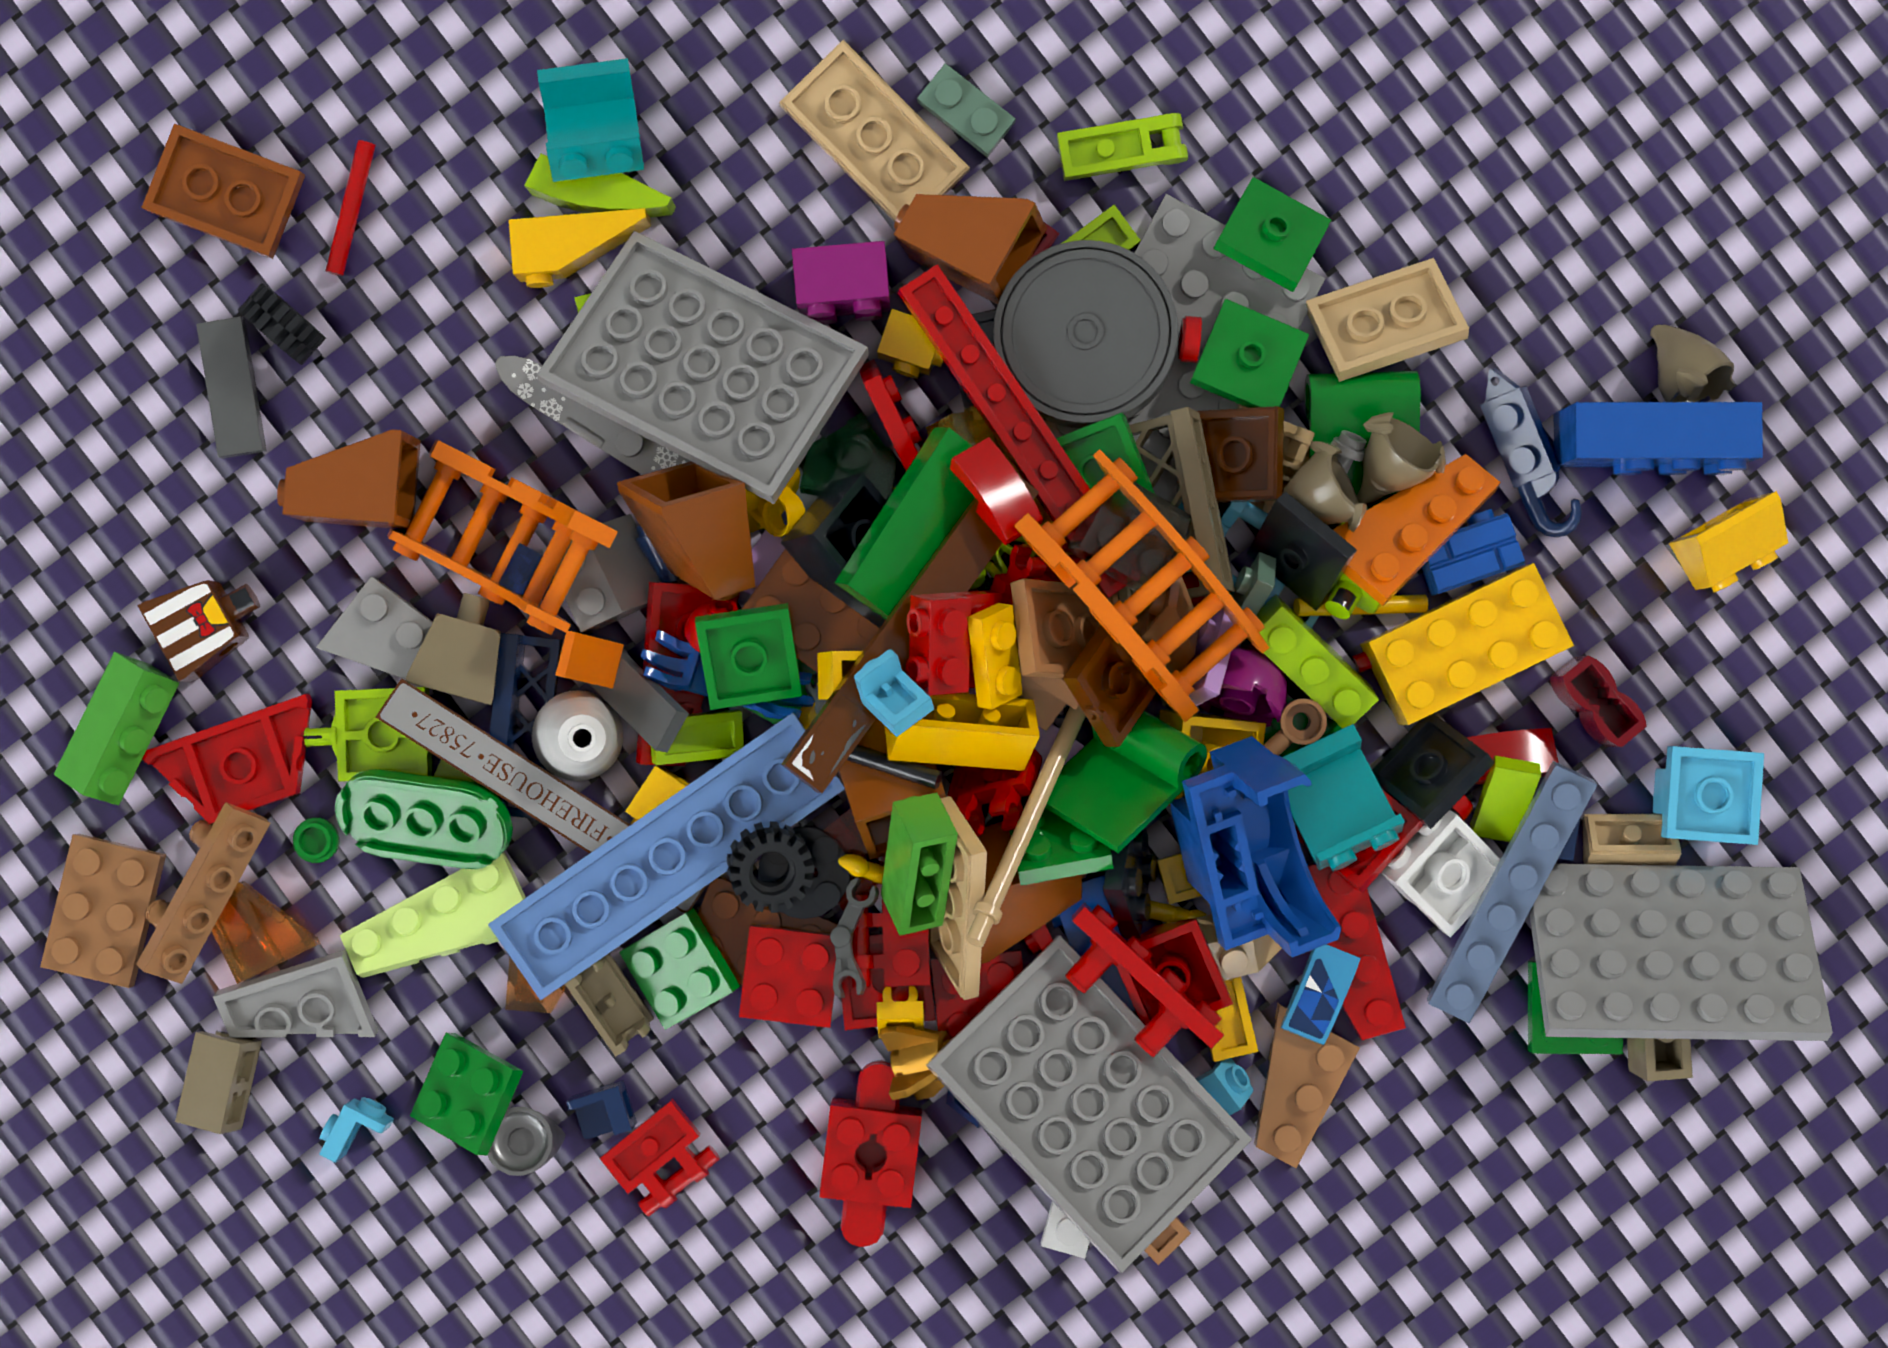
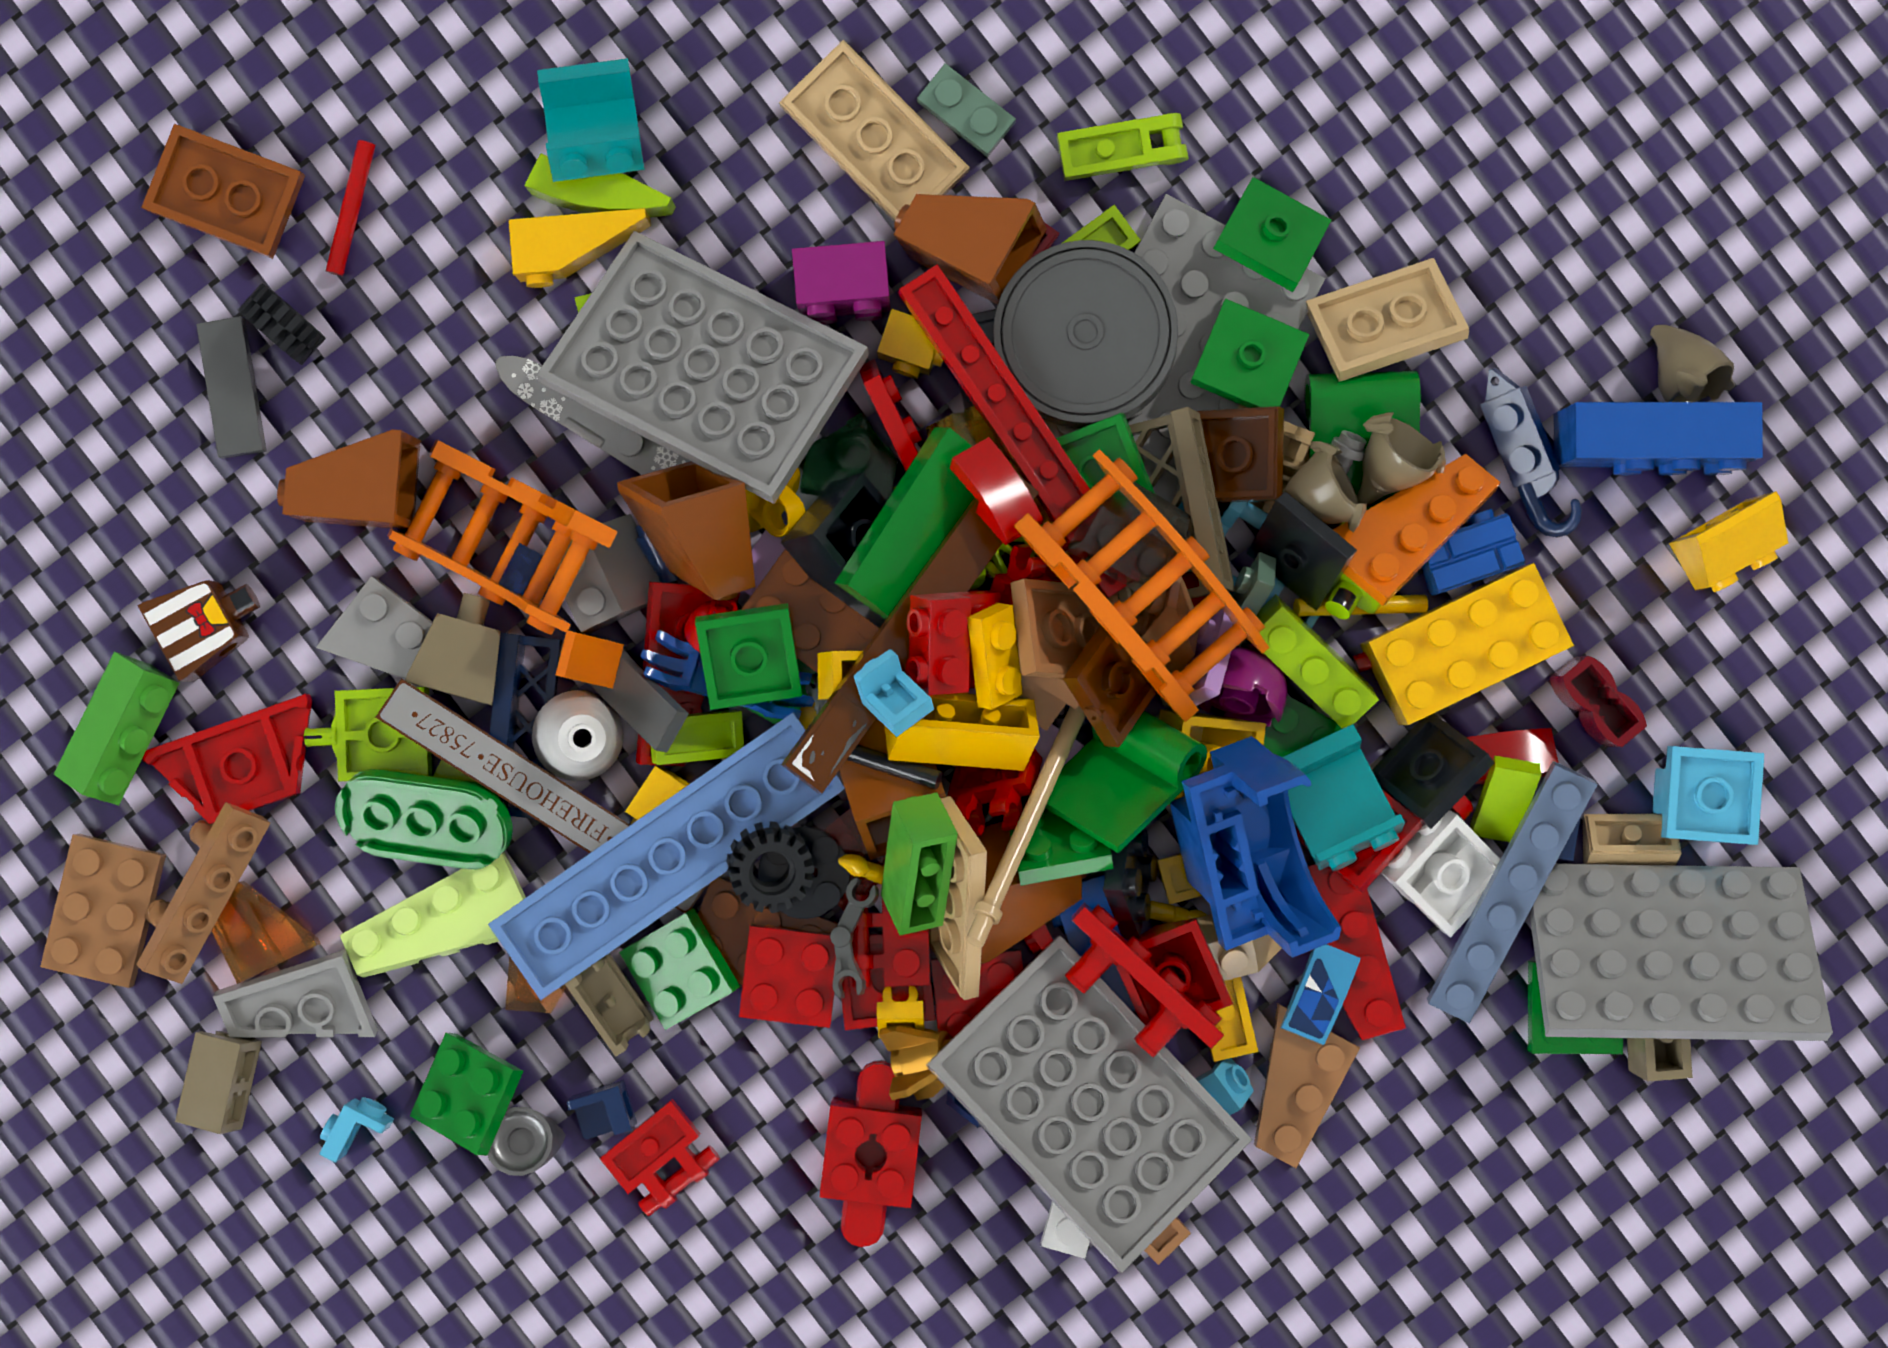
(316, 840): green plate -> none
(1189, 339): red tile -> none
(1289, 734): medium nougat bar -> none

